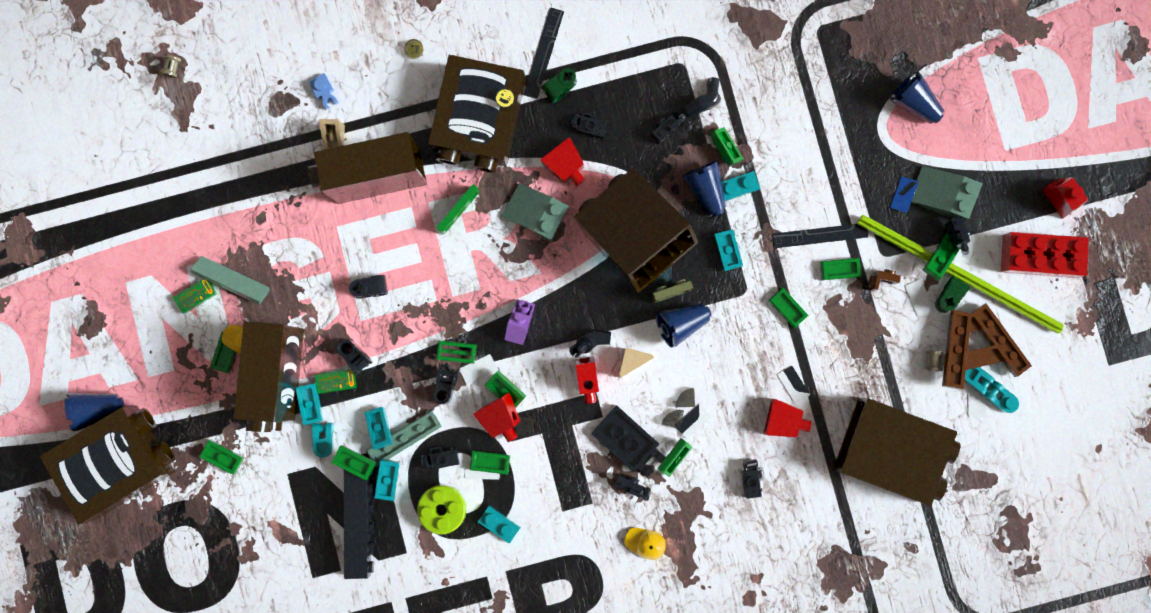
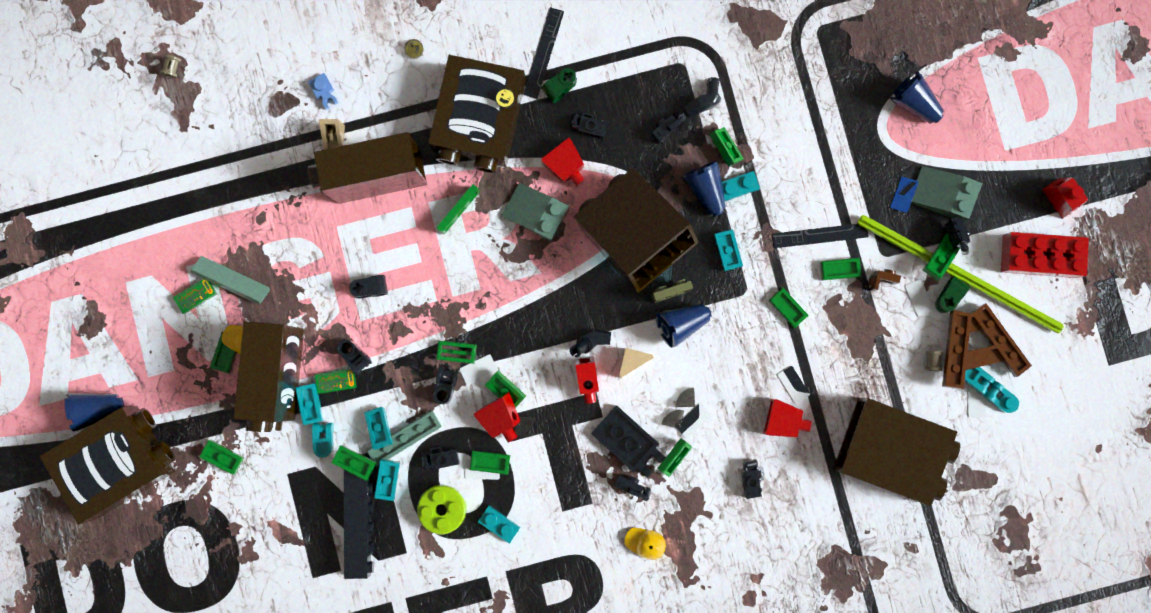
(519, 321): medium lavender slope -> none

